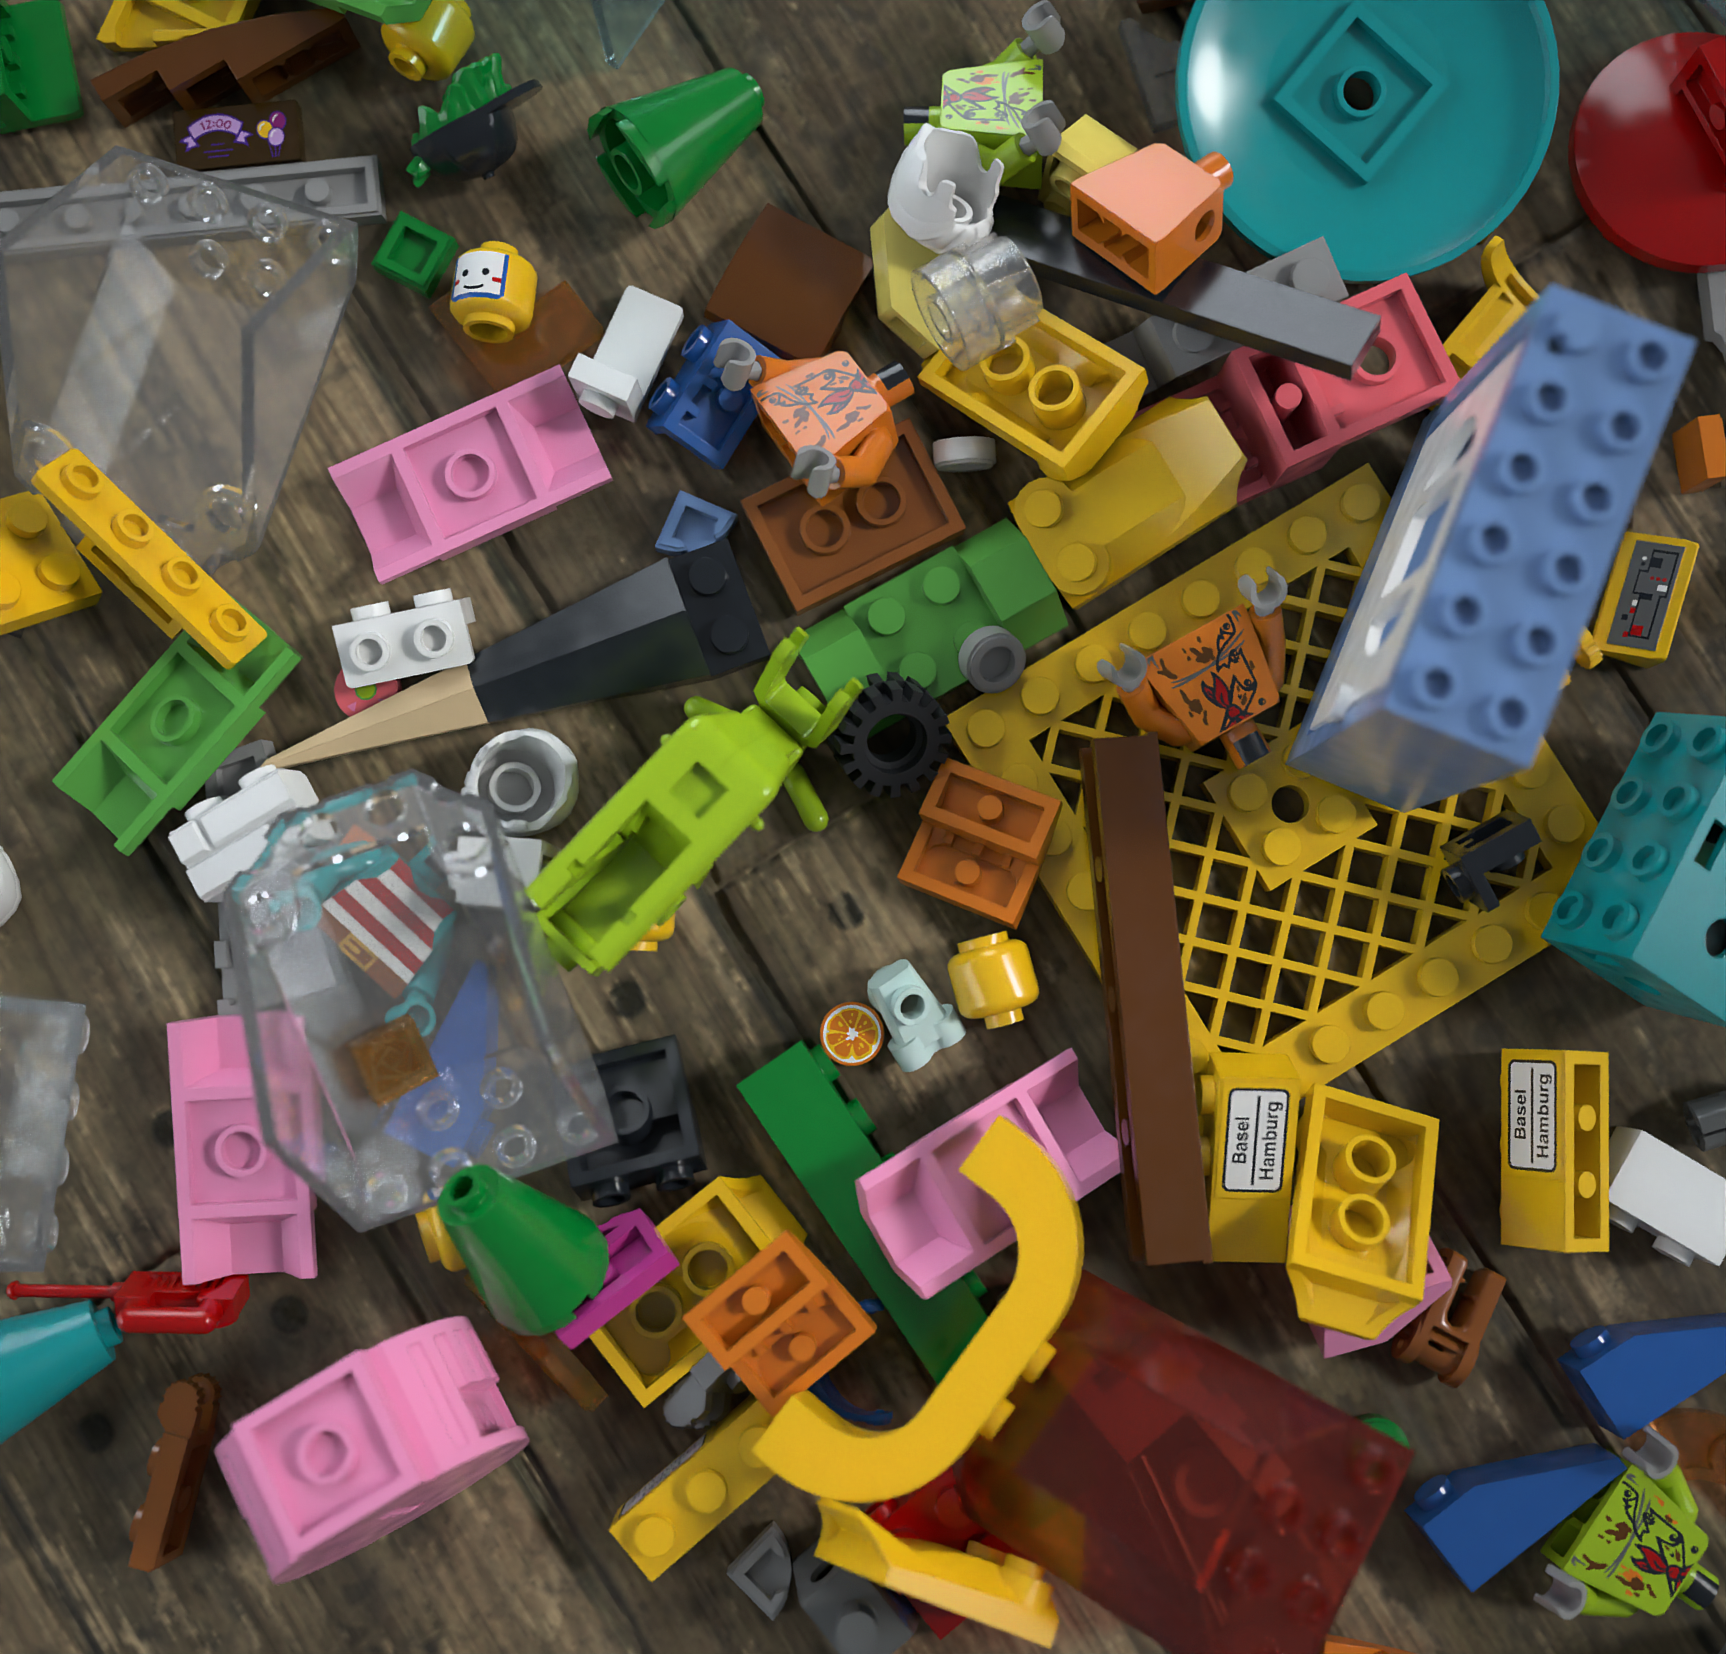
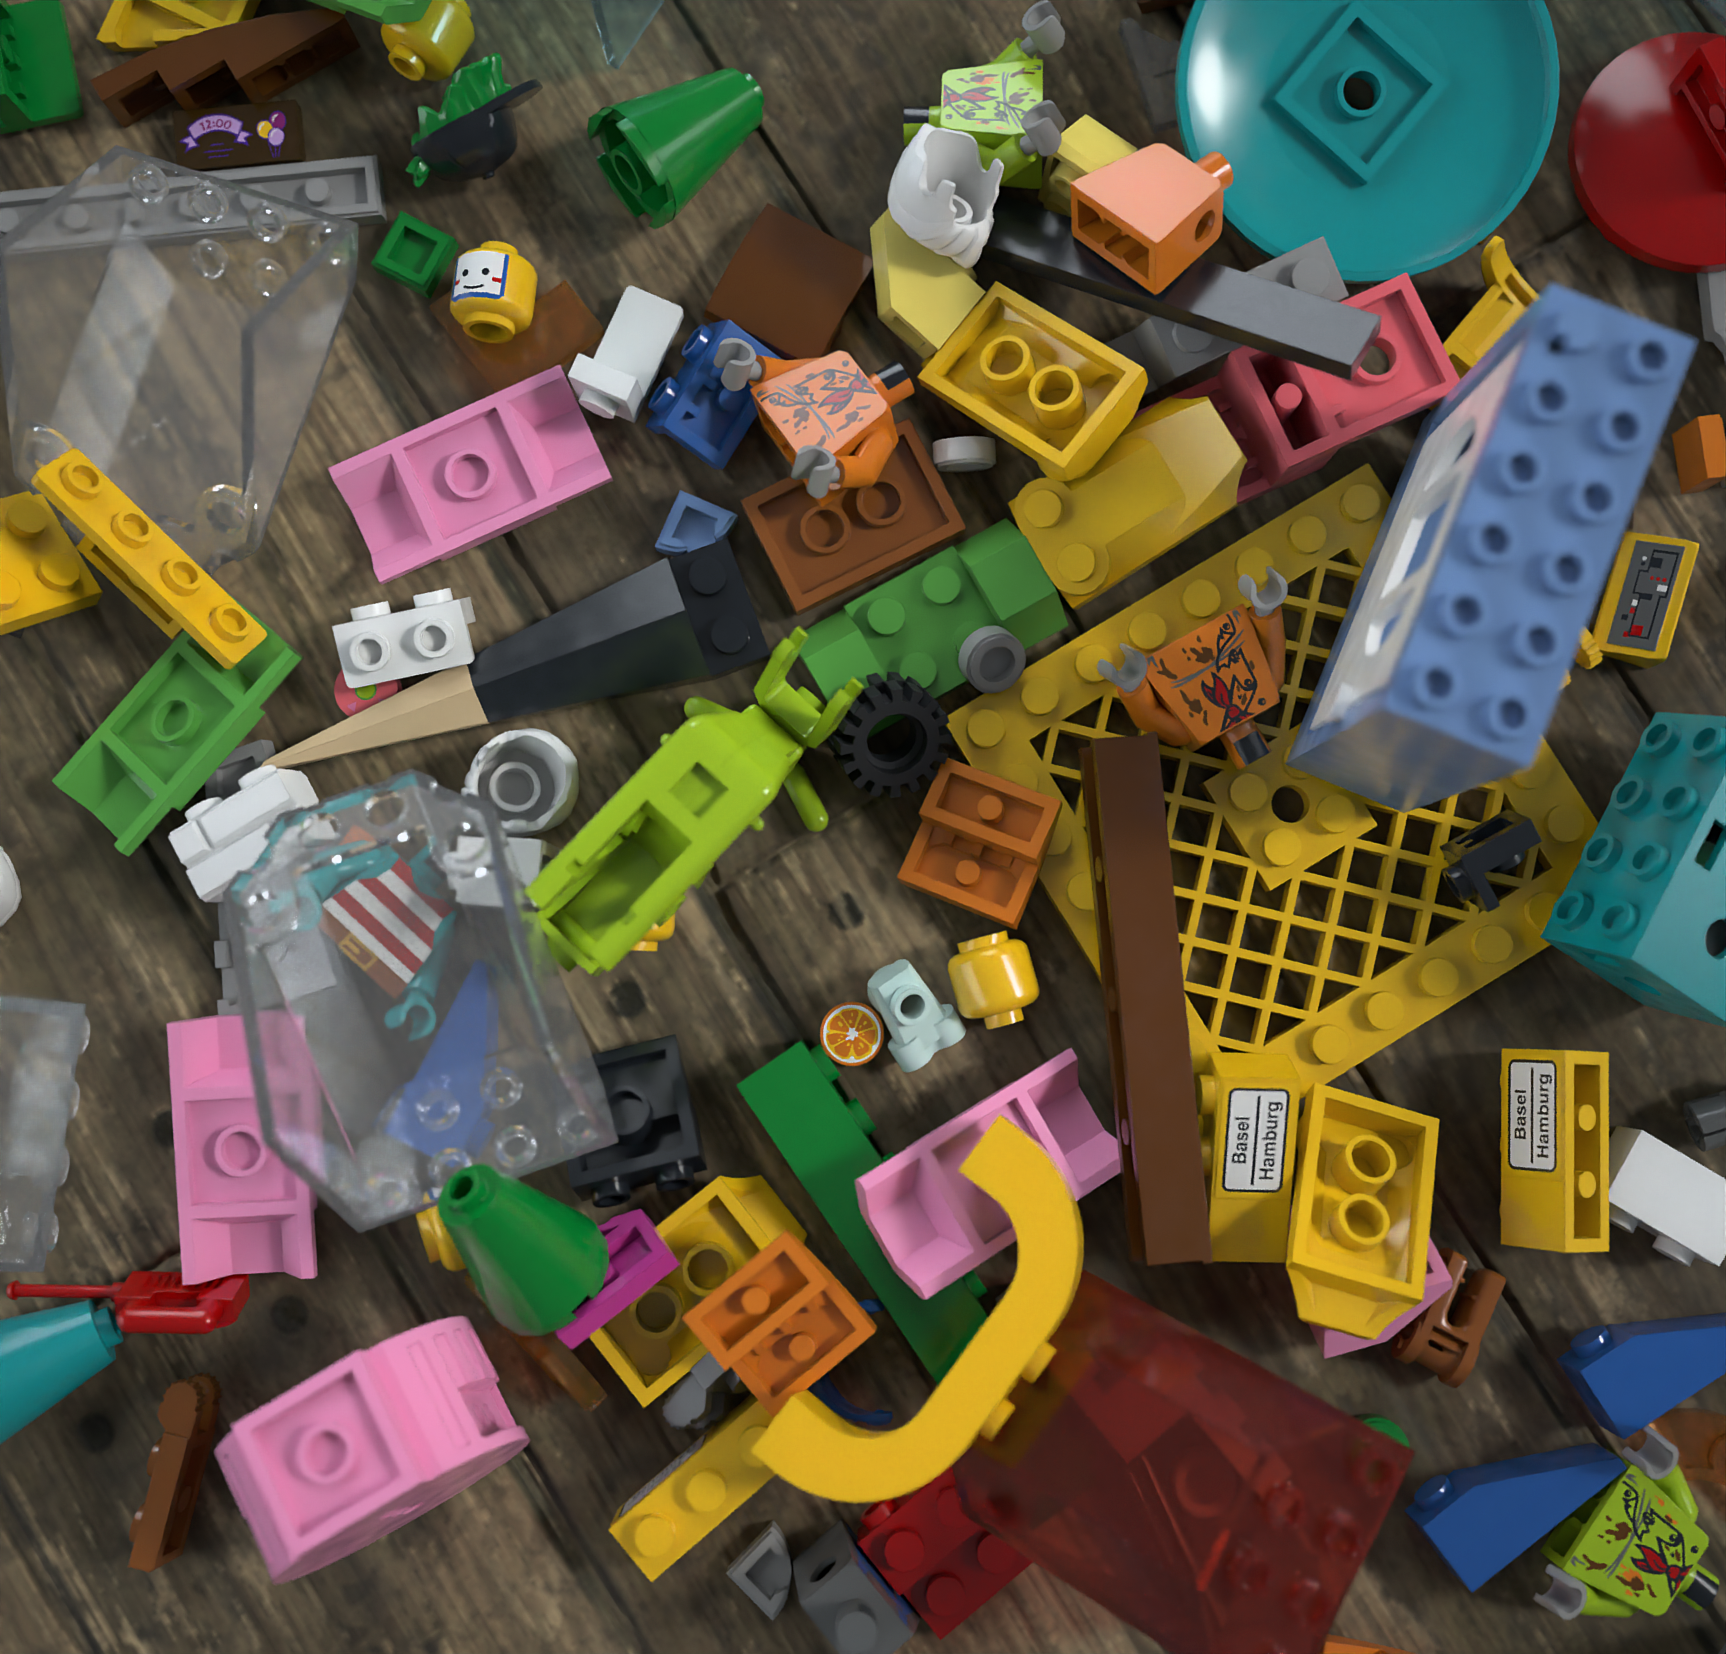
(392, 1060): clear orange tile -> none
(976, 1583): yellow slope -> none
(977, 298): clear piece -> none

